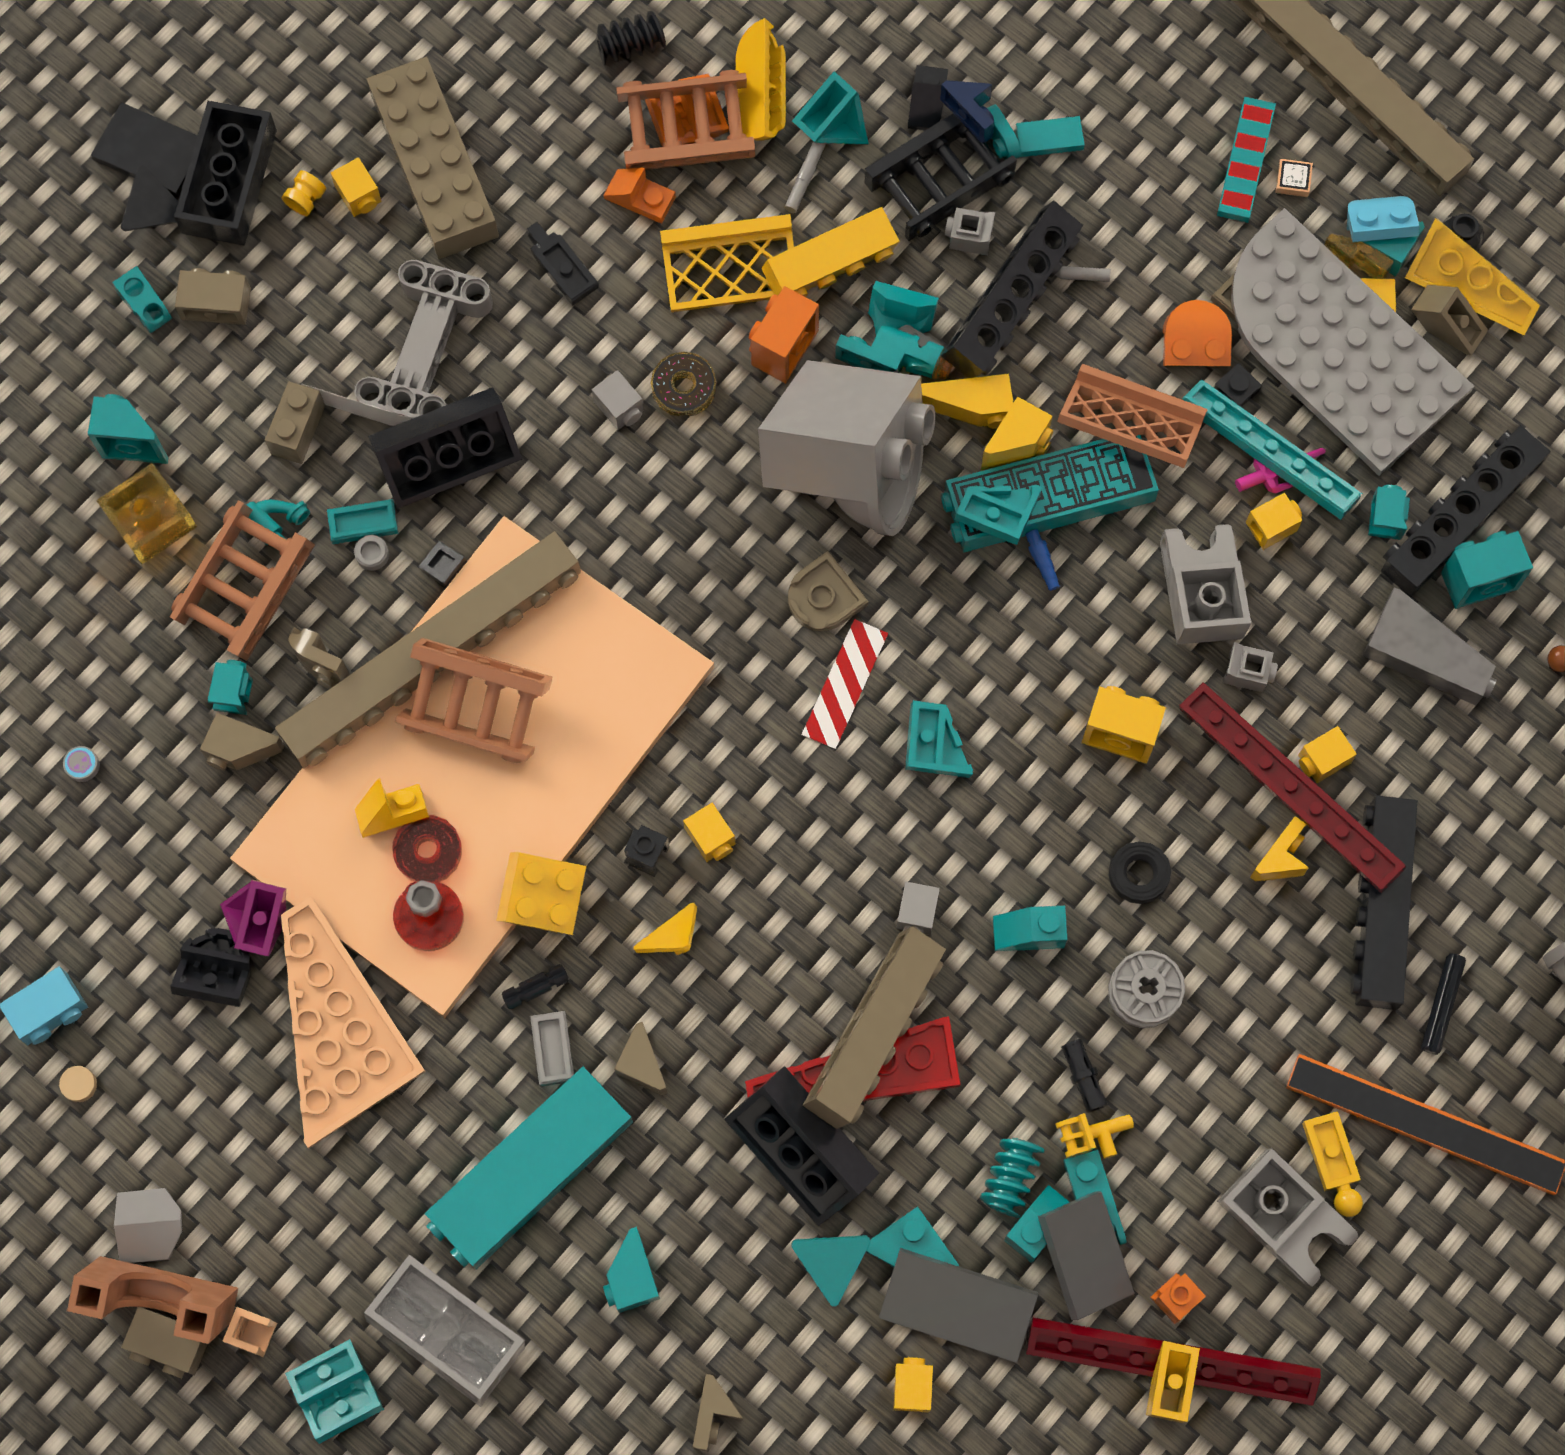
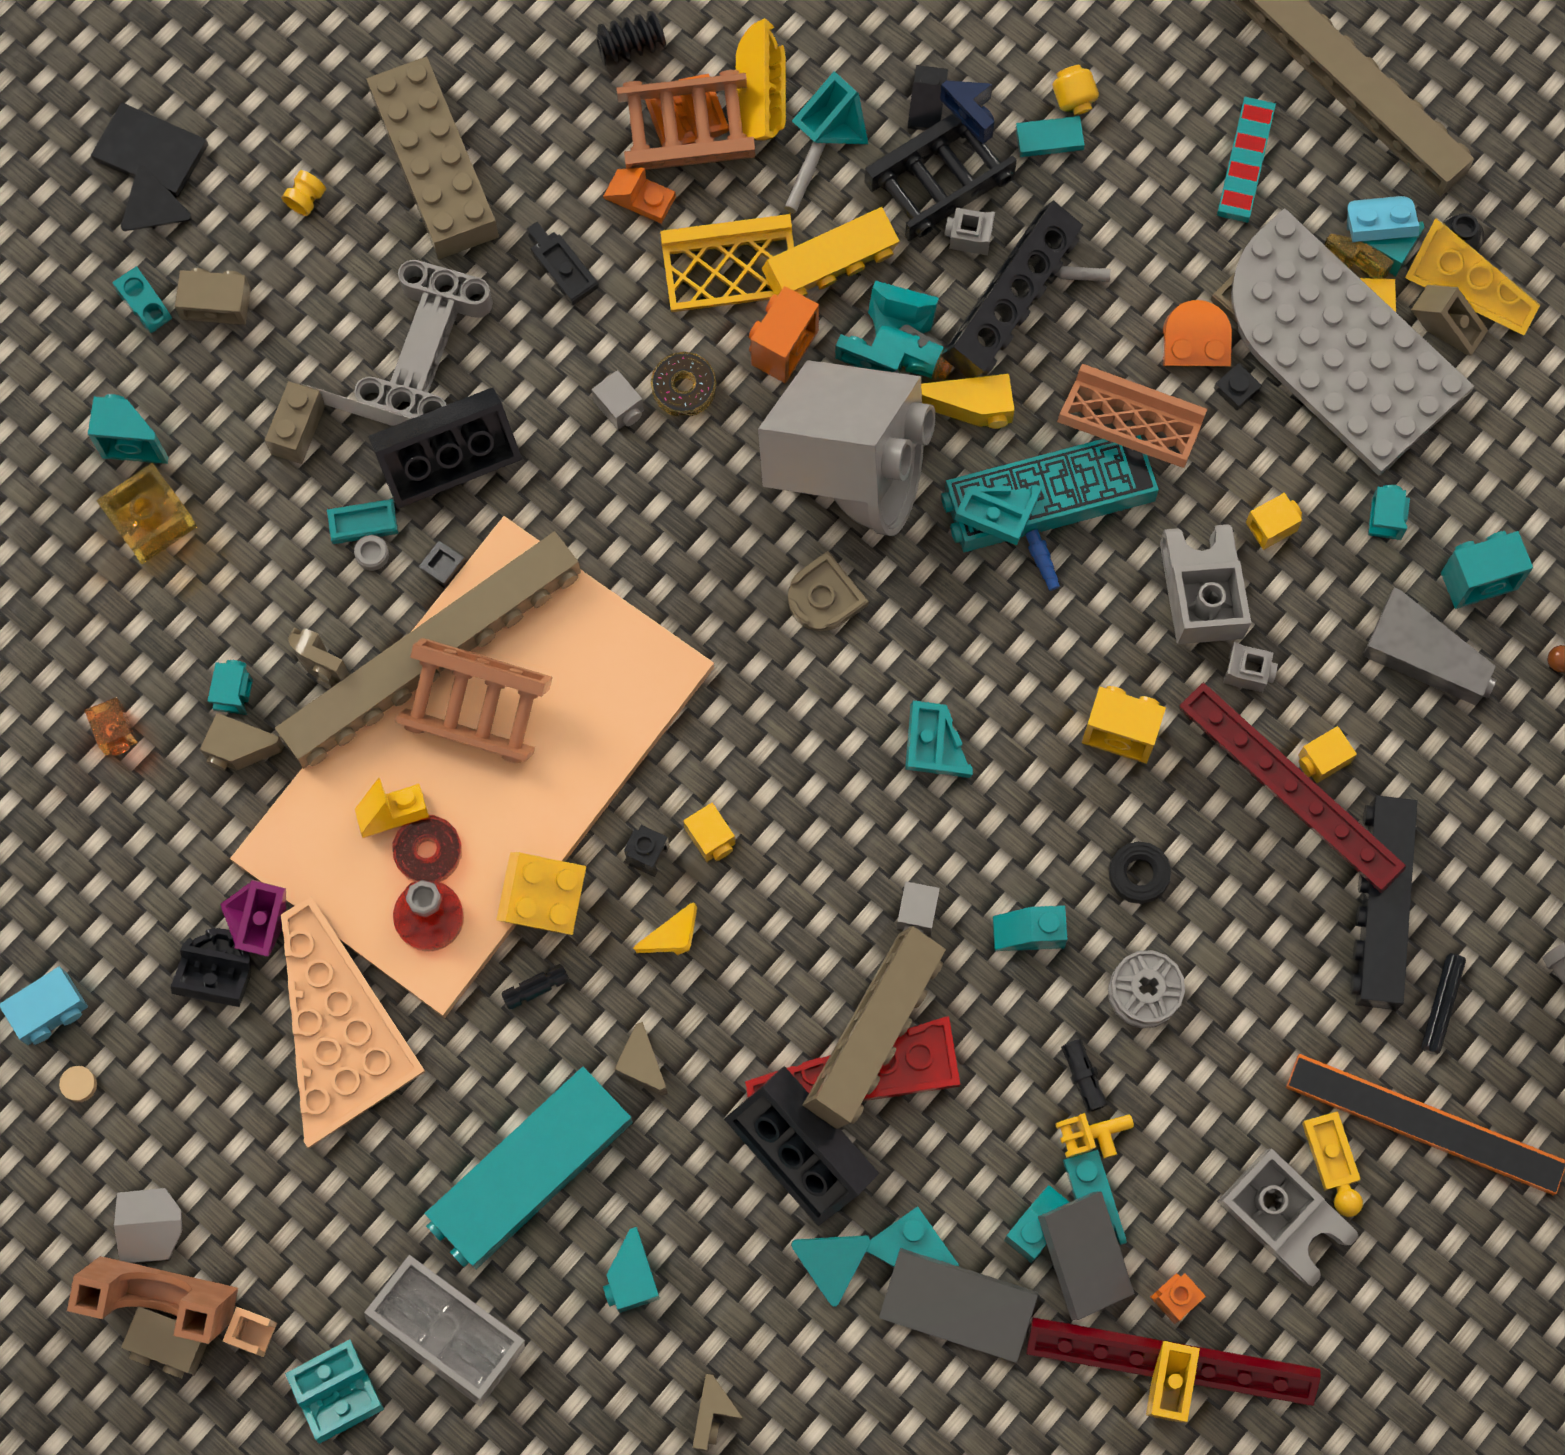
(81, 764): tile -> none
(111, 727): none -> clear orange brick
(225, 173): black brick -> none
(258, 609): nougat fence -> none
(295, 513): teal plant -> none
(356, 187): yellow brick -> none
(552, 1048): light grey tile -> none
(844, 684): sticker -> none
(913, 1385): yellow brick -> none
(1004, 138): teal plate -> none
(1010, 1175): teal piece -> none
(1020, 436): yellow slope -> none
(1075, 89): none -> yellow head
(1267, 477): dark pink piece -> none
(1274, 450): teal tile -> none
(1279, 862): yellow slope -> none
(1294, 178): tile -> none
(1517, 447): black brick -> none

